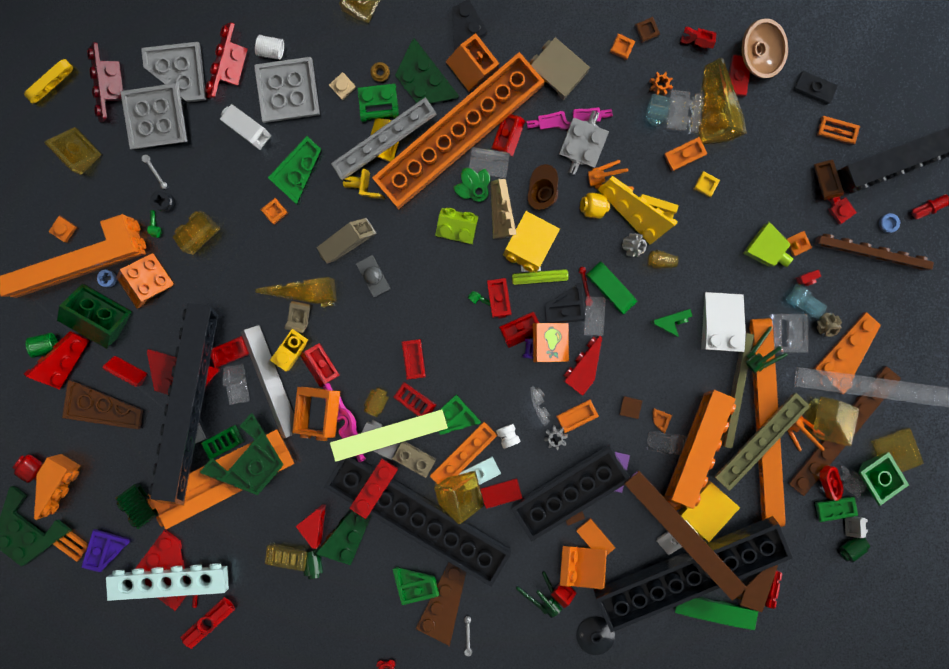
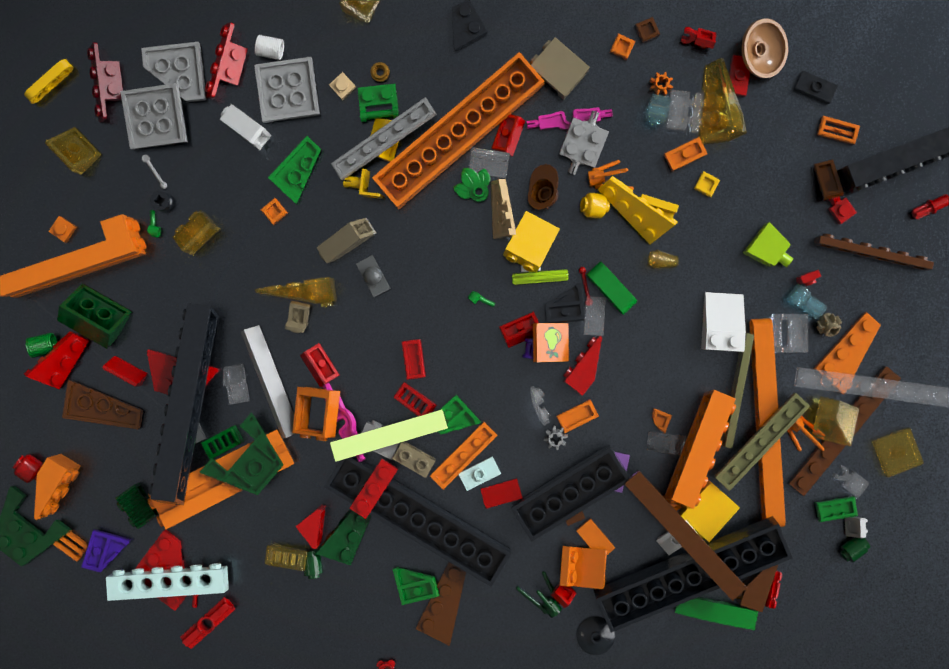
(110, 283): medium blue bush -> none
(143, 279): orange bracket -> none
(229, 352): red plate -> none
(289, 350): yellow slope -> none
(375, 402): clear yellow brick -> none
(422, 77): dark green wing -> none
(456, 225): lime bracket -> none
(460, 496): clear yellow slope -> none
(467, 651): light grey hinge -> none
(472, 62): orange slope -> none
(499, 298): red plate -> none
(508, 436): white wheel -> none
(630, 407): reddish brown tile -> none
(634, 245): light grey gear -> none
(668, 322): green slope -> none
(758, 362): dark green plant -> none
(799, 243): orange tile -> none
(831, 482): red plate -> none
(882, 477): green slope -> none
(889, 223): medium blue tile -> none

